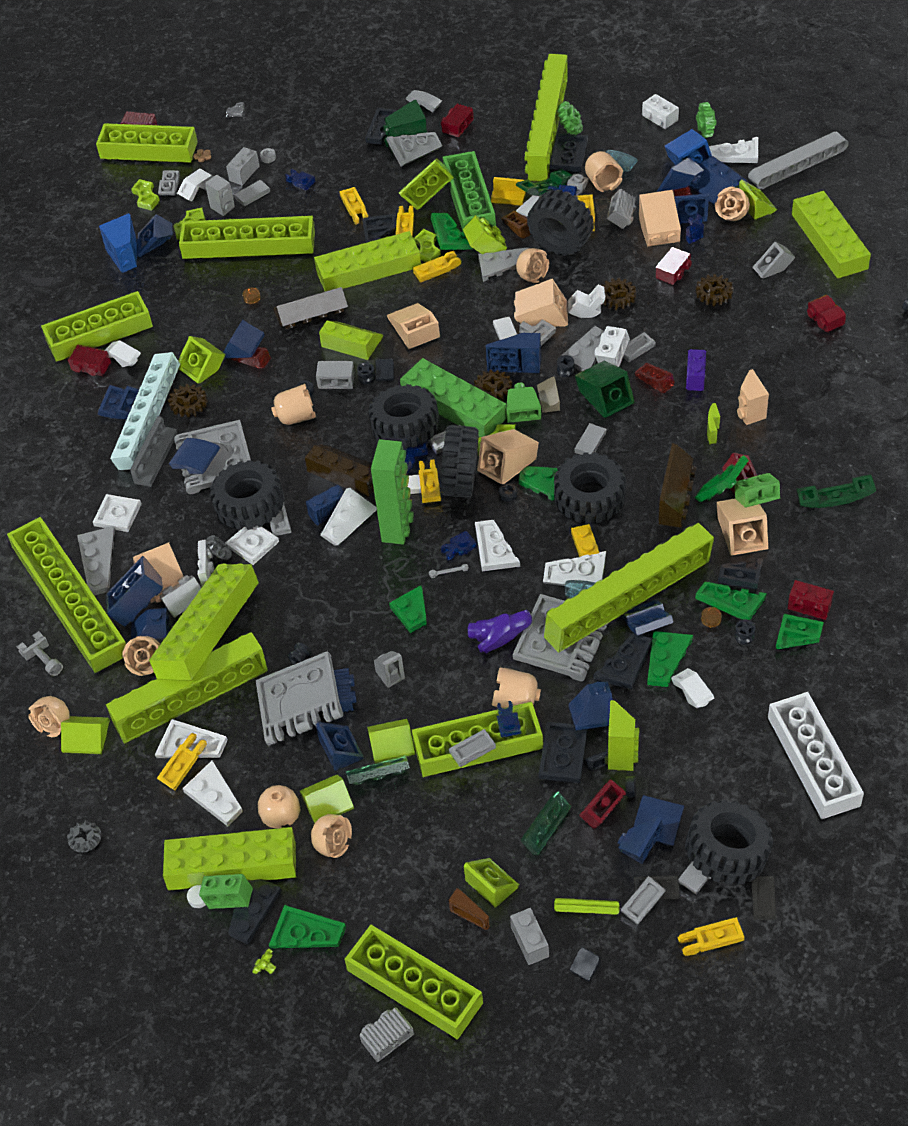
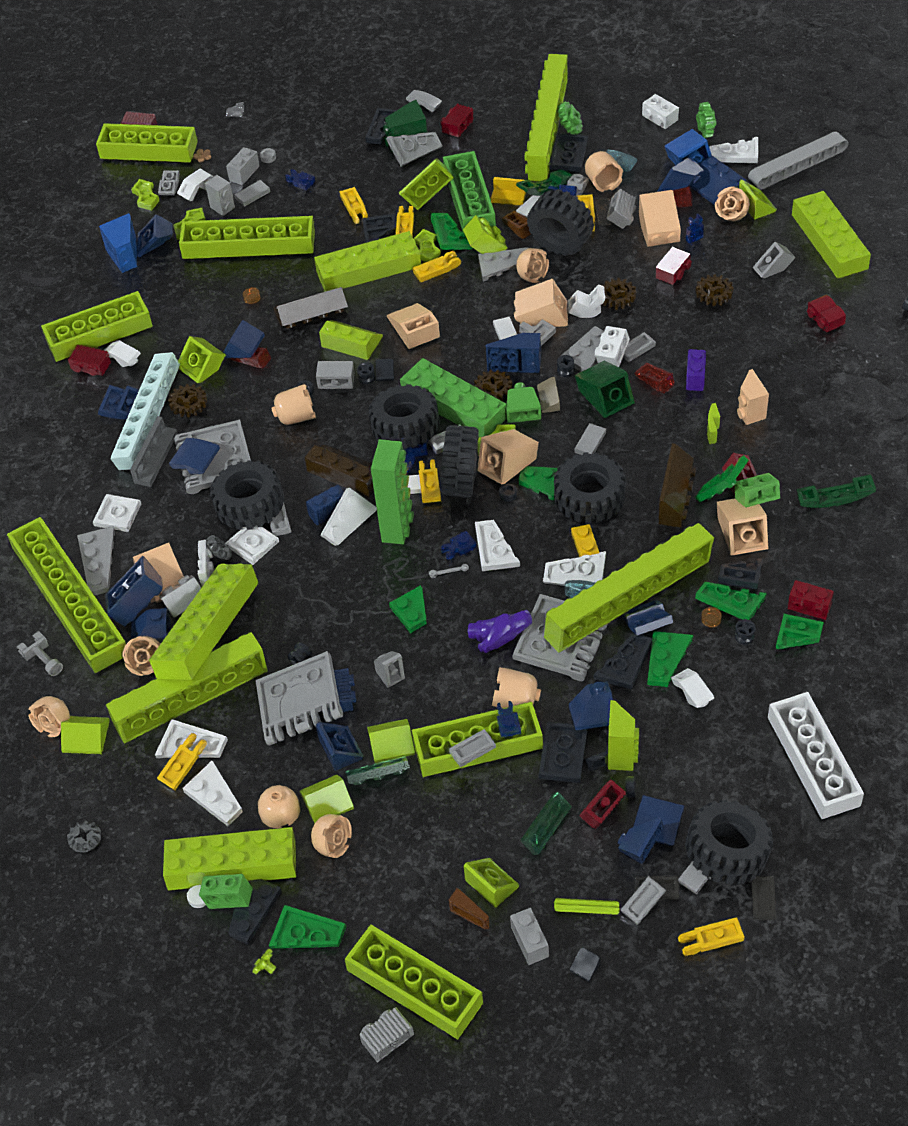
(690, 205): dark blue slope -> none

